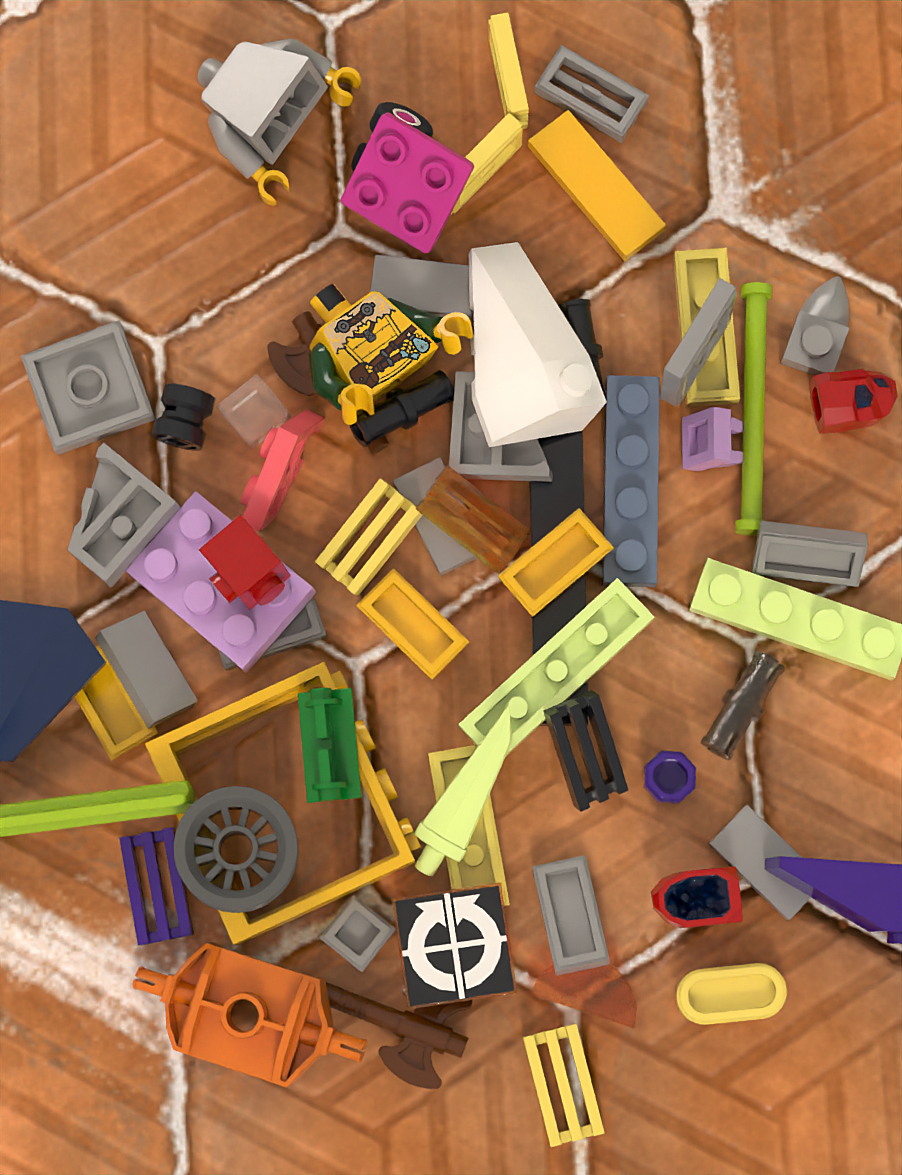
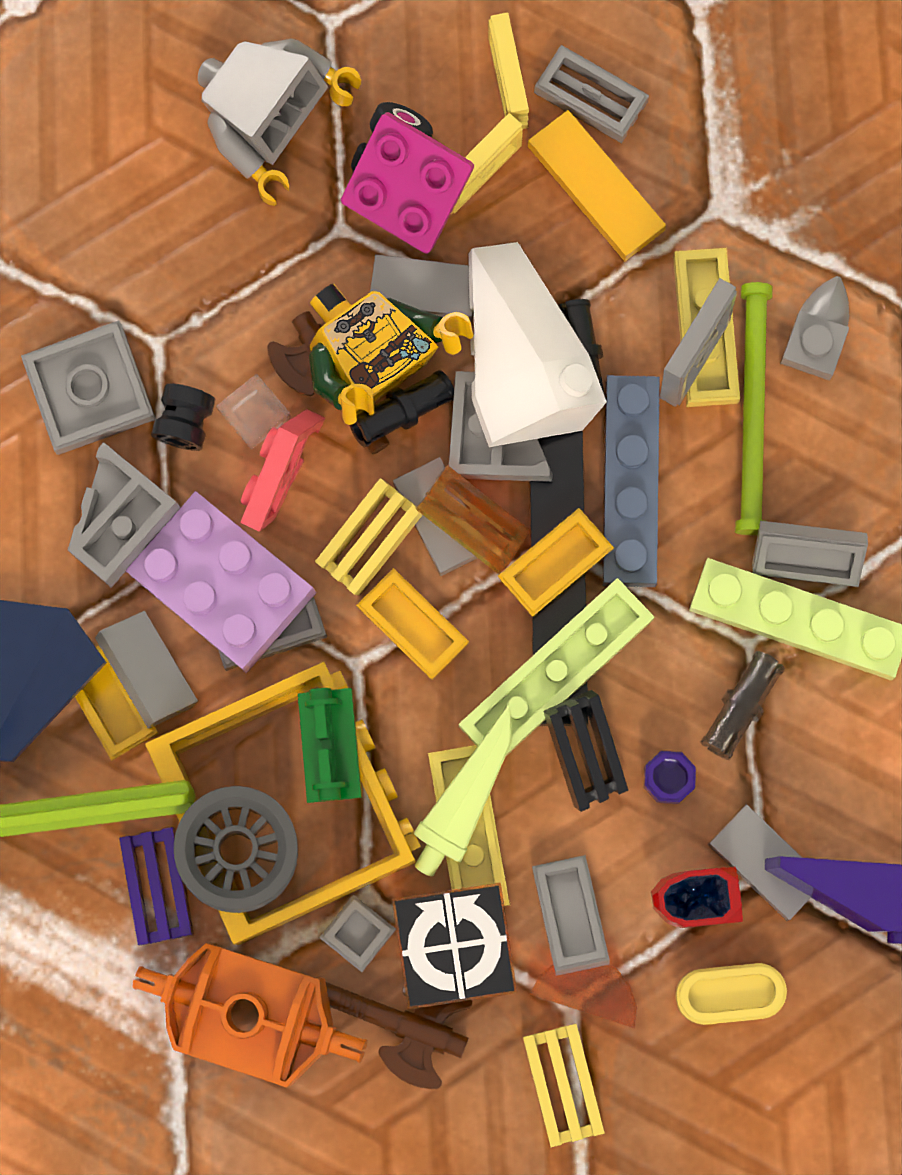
(244, 565): red brick -> none
(708, 439): lavender tile -> none
(851, 399): red rock -> none

